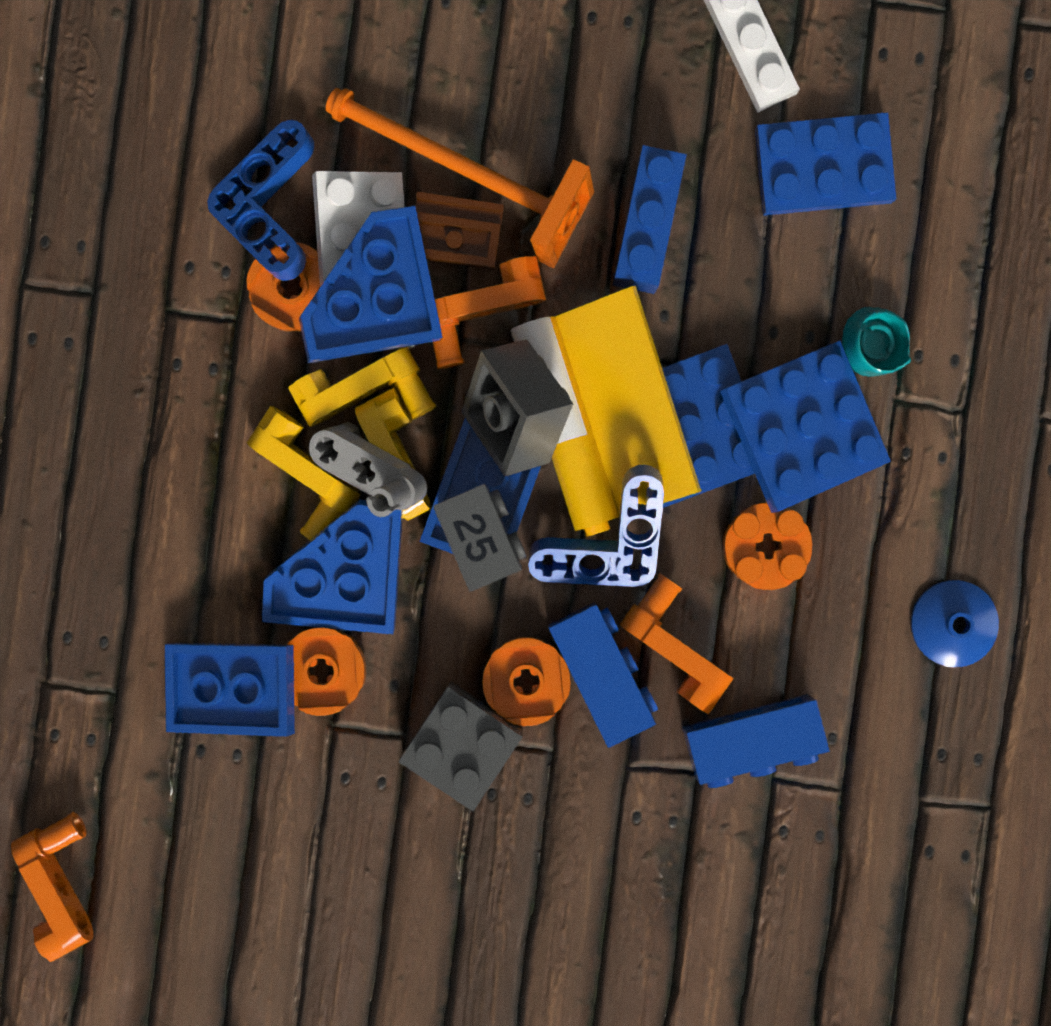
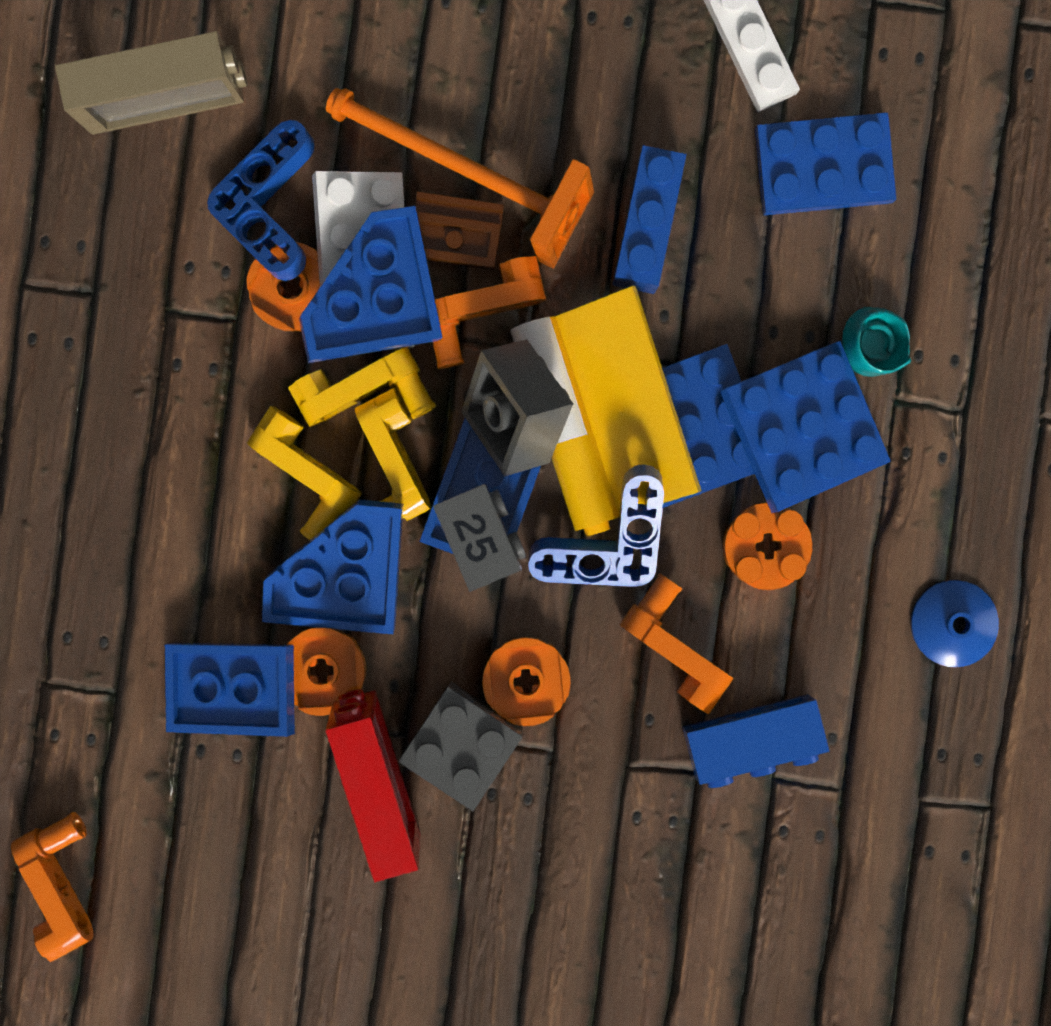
(151, 83): none -> dark tan window
(373, 784): none -> red window
(392, 486): light grey beam -> none
(604, 673): blue brick -> none

